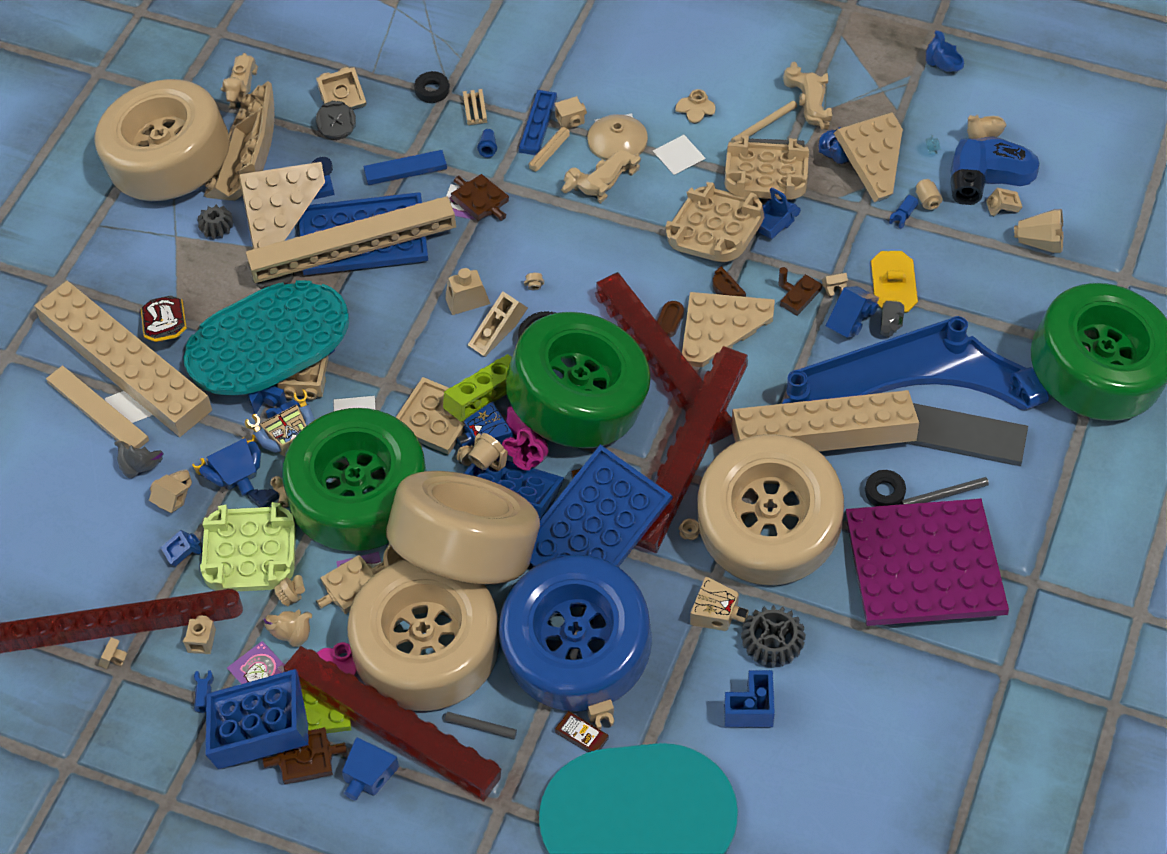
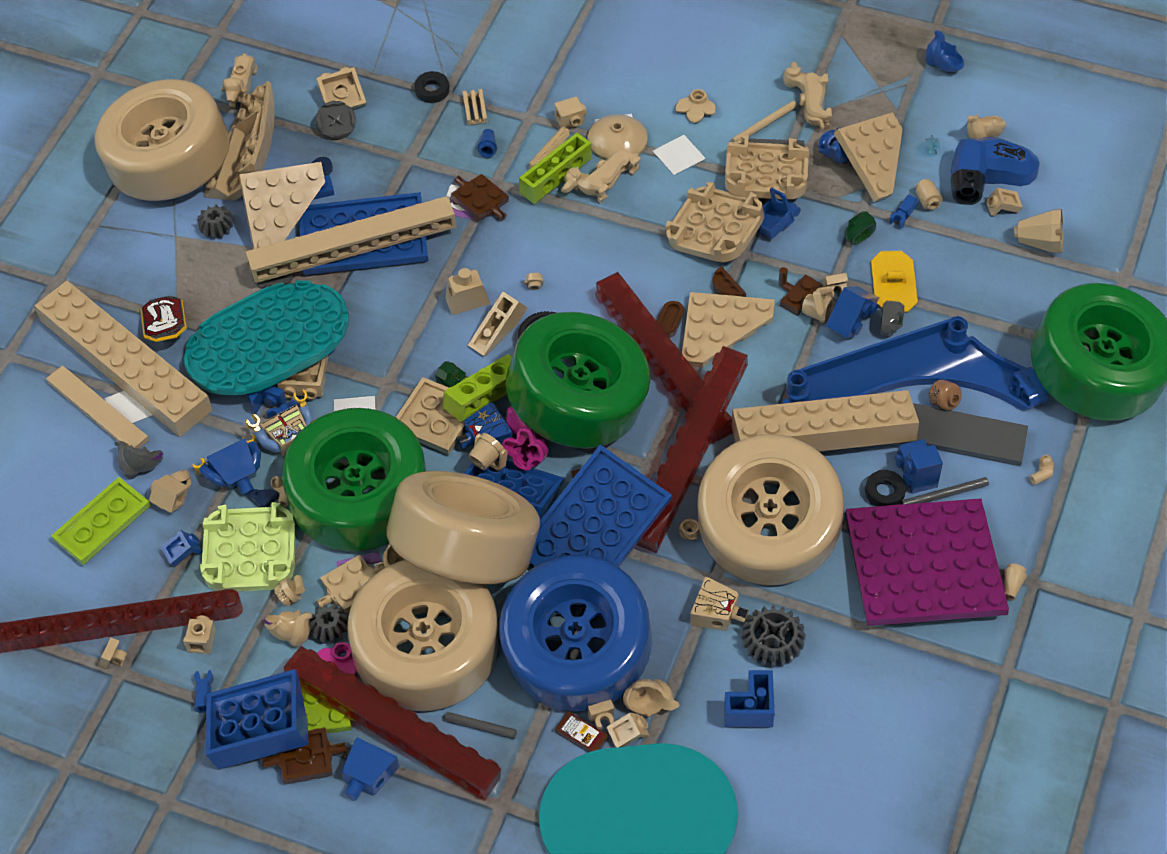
(100, 520): none -> lime plate
(256, 664): sticker -> none
(337, 623): none -> dark grey gear
(405, 167): blue tile -> none
(449, 374): none -> dark green rock
(462, 455): tan plate -> none
(537, 122): blue tile -> none
(552, 169): none -> lime brick
(628, 729): none -> tan bracket
(649, 697): none -> tan hair
(818, 305): none -> tan piece
(860, 228): none -> dark green rock
(919, 465): none -> blue brick
(945, 395): none -> medium nougat head
(1013, 580): none -> tan cone
(1045, 471): none -> tan arm

